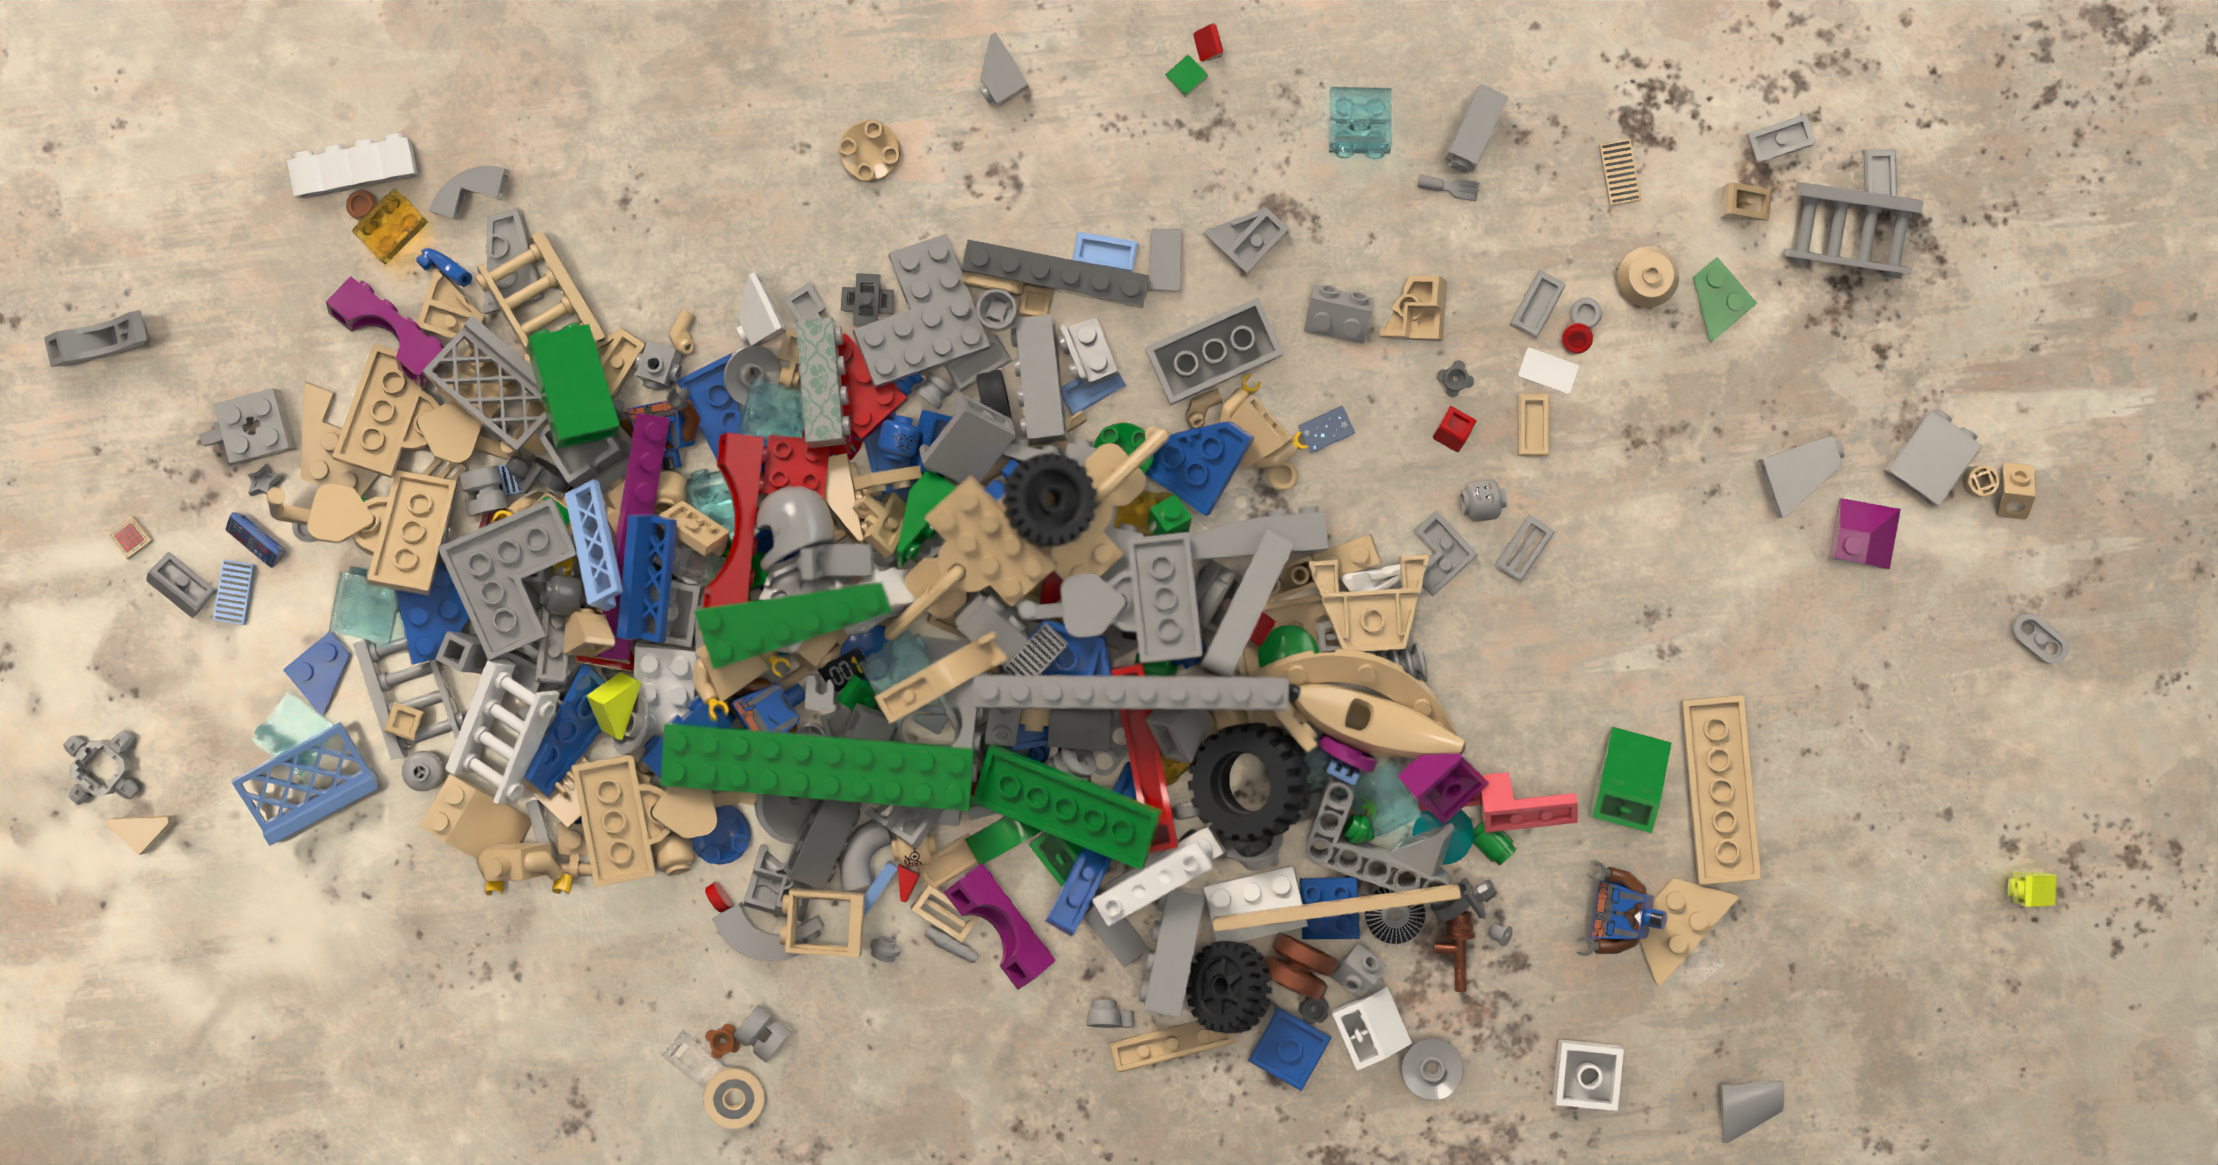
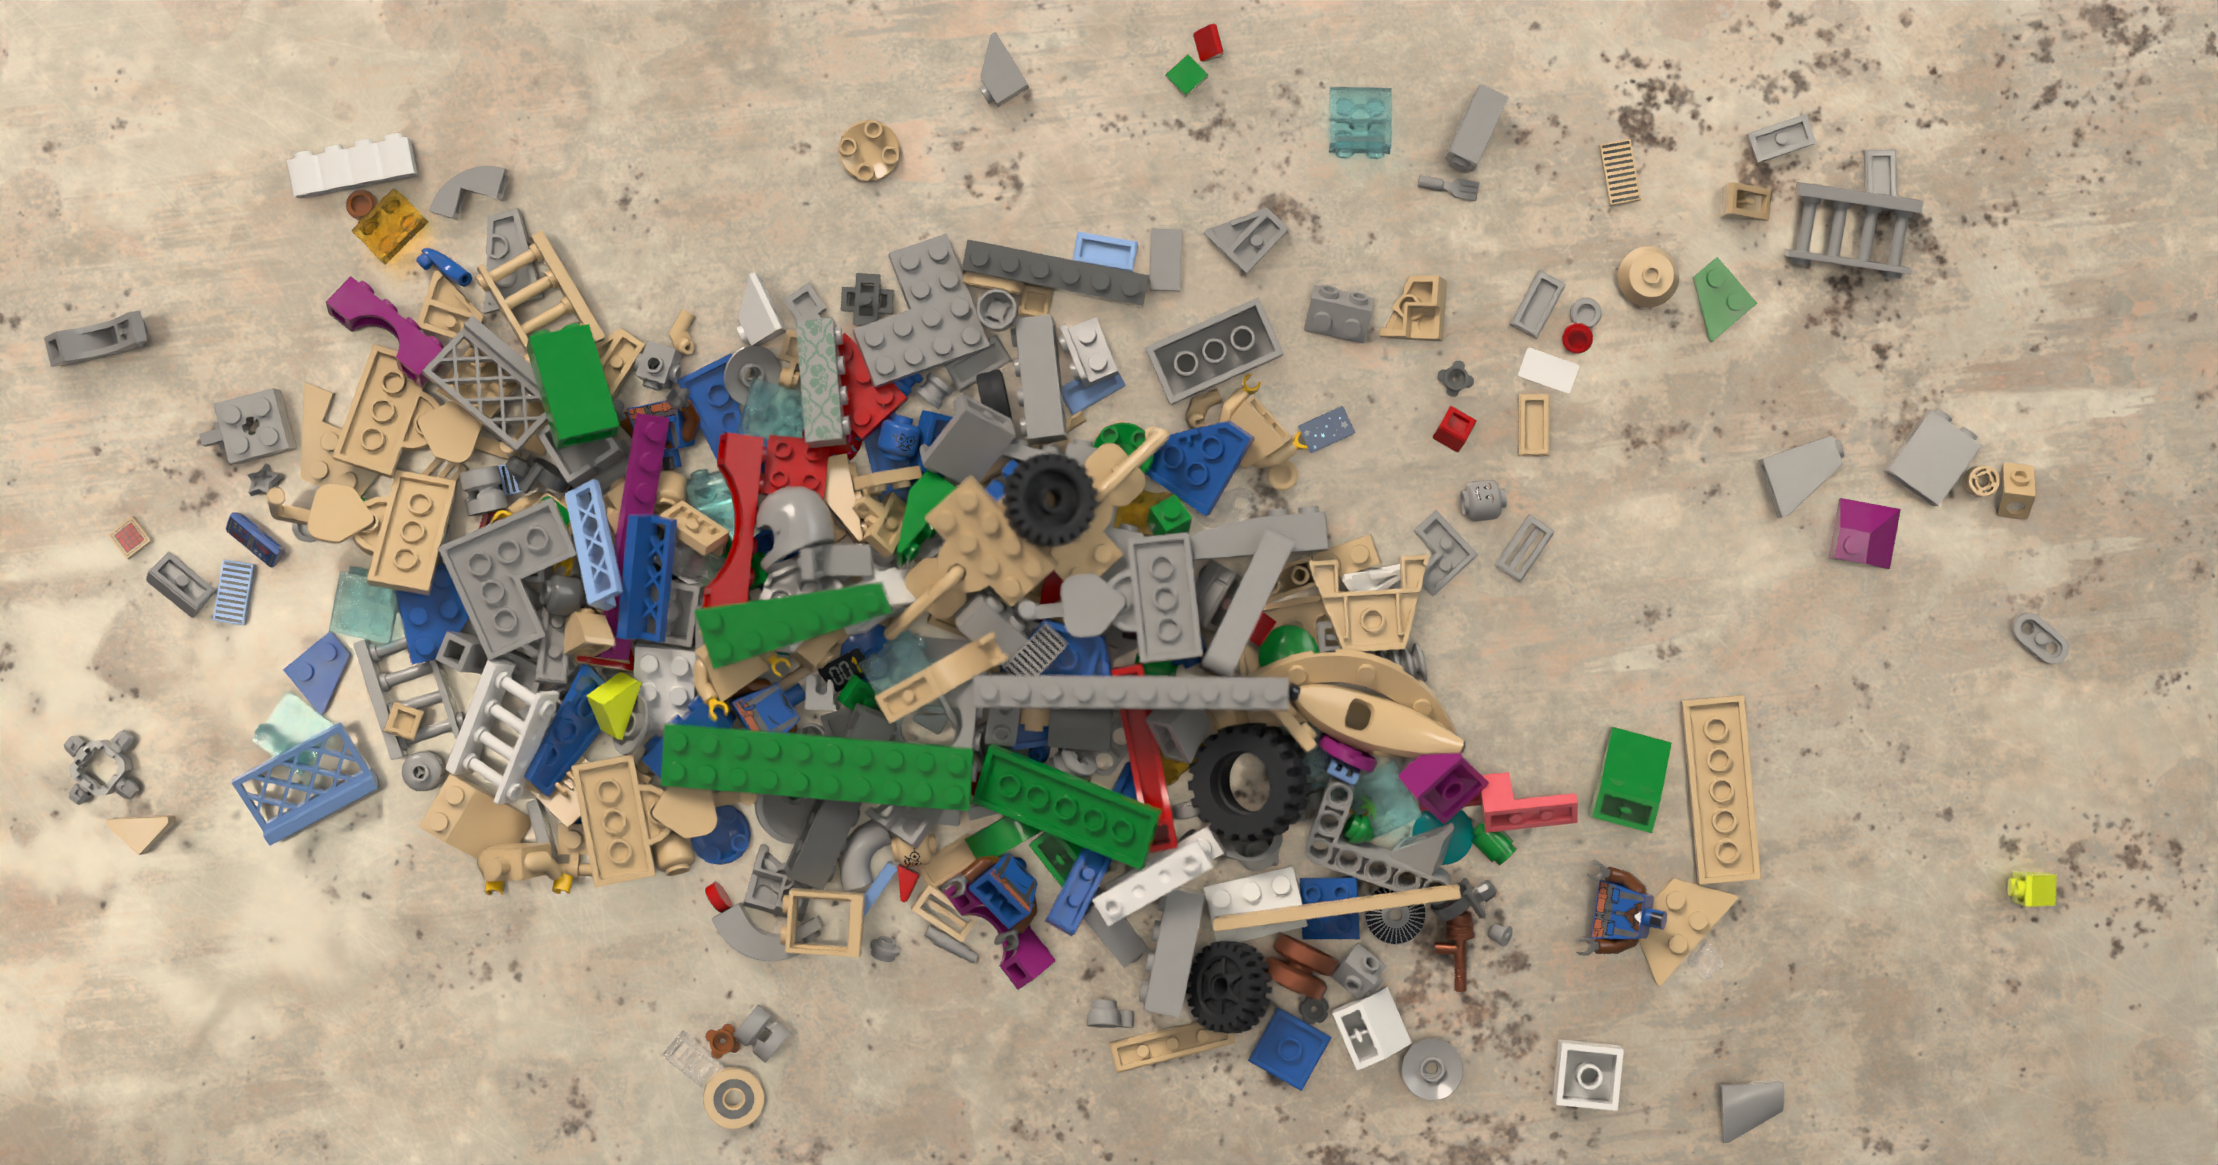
(1004, 889): none -> torso

